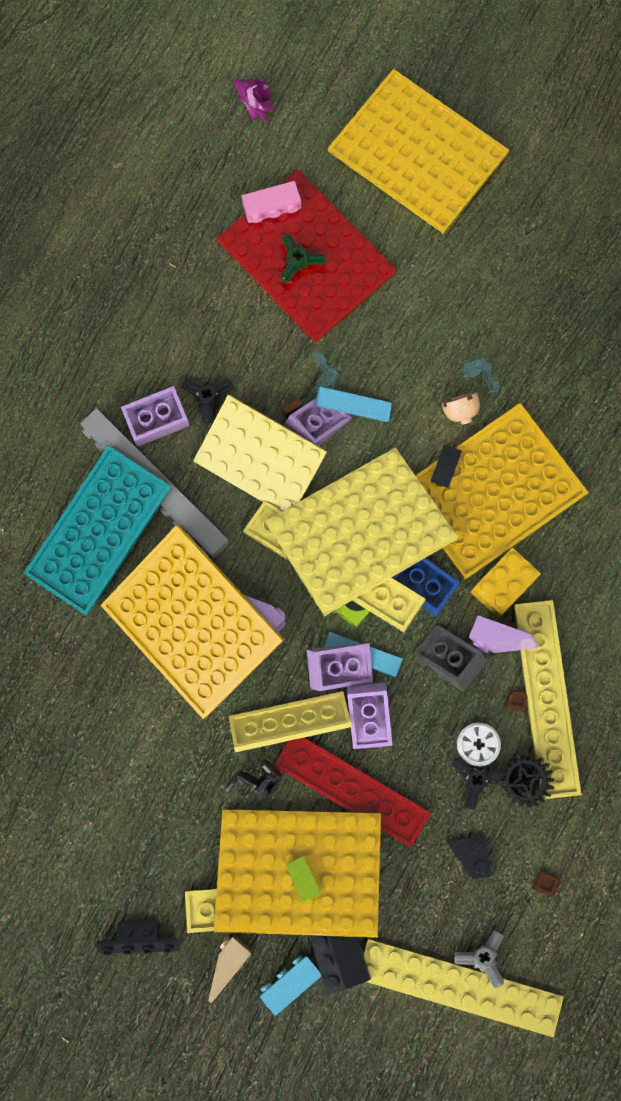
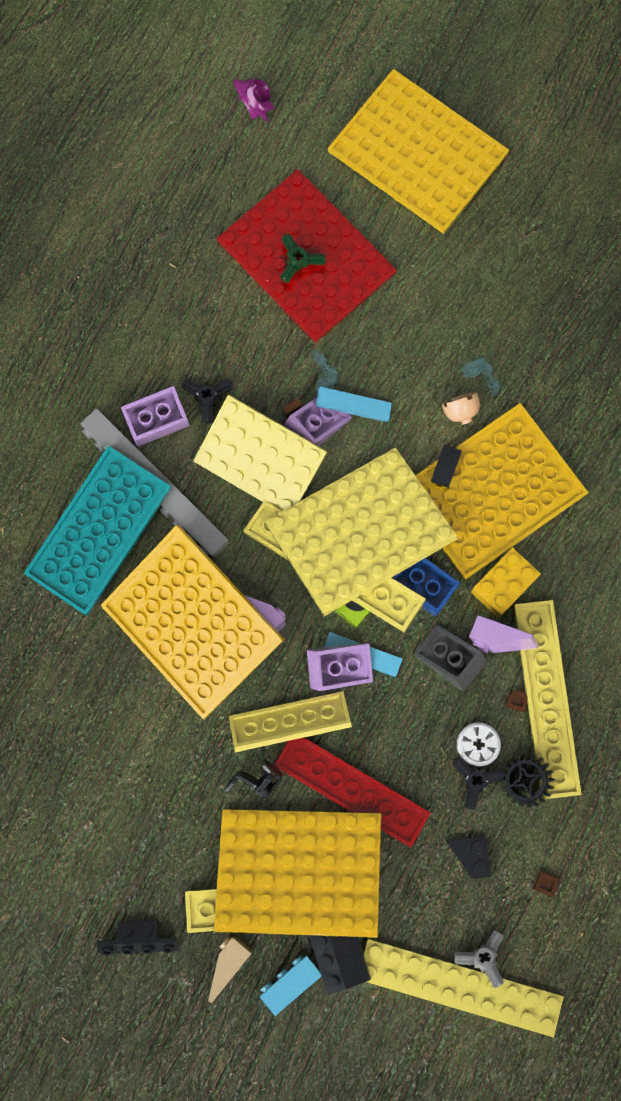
(271, 202): bright pink brick -> none
(303, 879): lime tile -> none
(369, 715): lavender slope -> none

